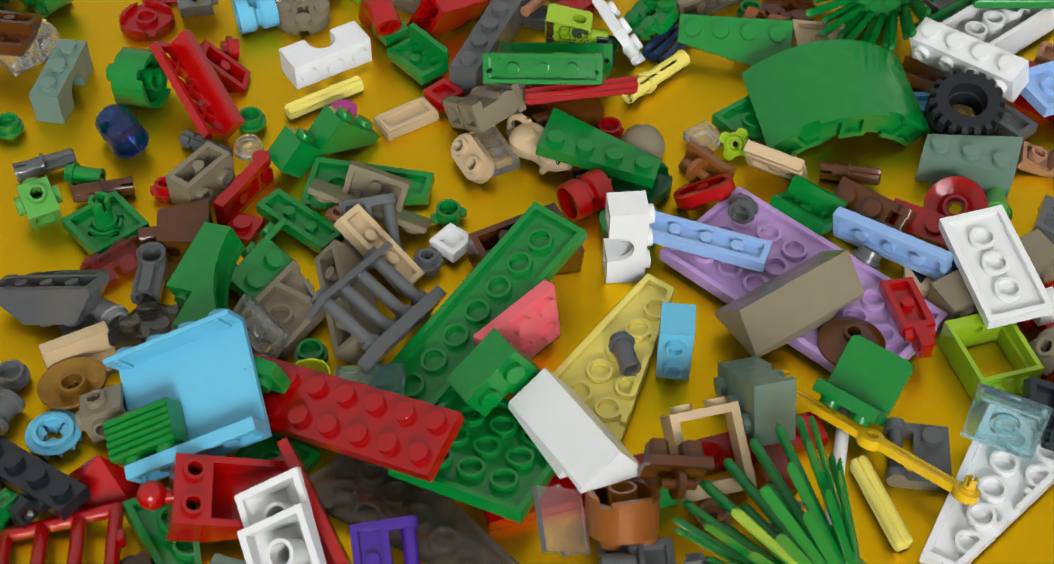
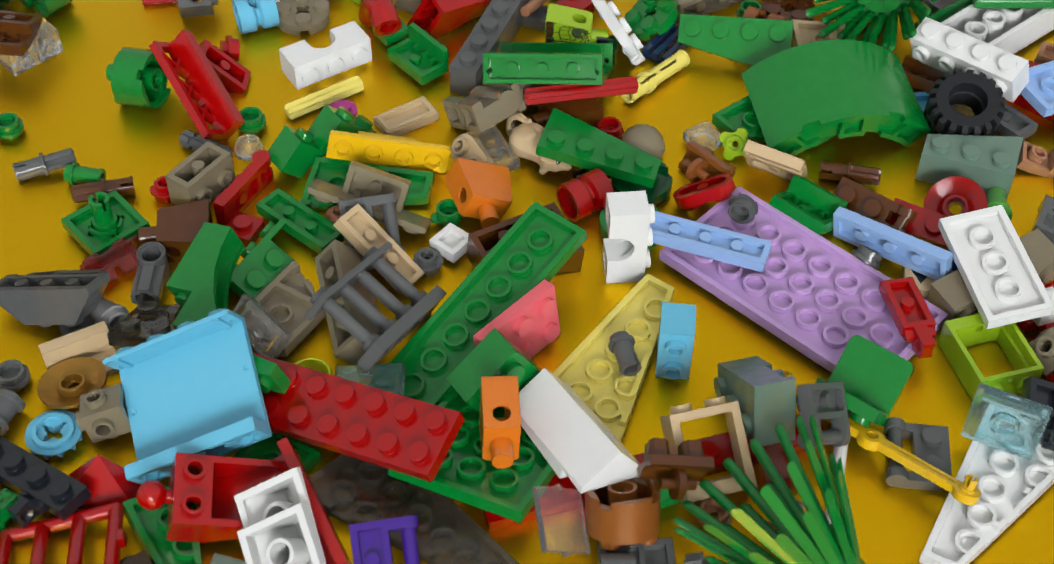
(38, 202): bright green brick -> none
(52, 91): sand green arch -> none
(122, 131): clear blue wheel -> none
(145, 431): green brick -> none
(147, 21): red tile -> none
(311, 349): green plate -> none
(388, 151): none -> yellow bracket
(440, 91): red plate -> none
(480, 190): none -> orange torso
(500, 435): none -> orange torso
(793, 302): dark tan slope -> none
(824, 402): none -> dark grey plate
(837, 333): reddish brown dish -> none
(881, 503): light yellow axle -> none

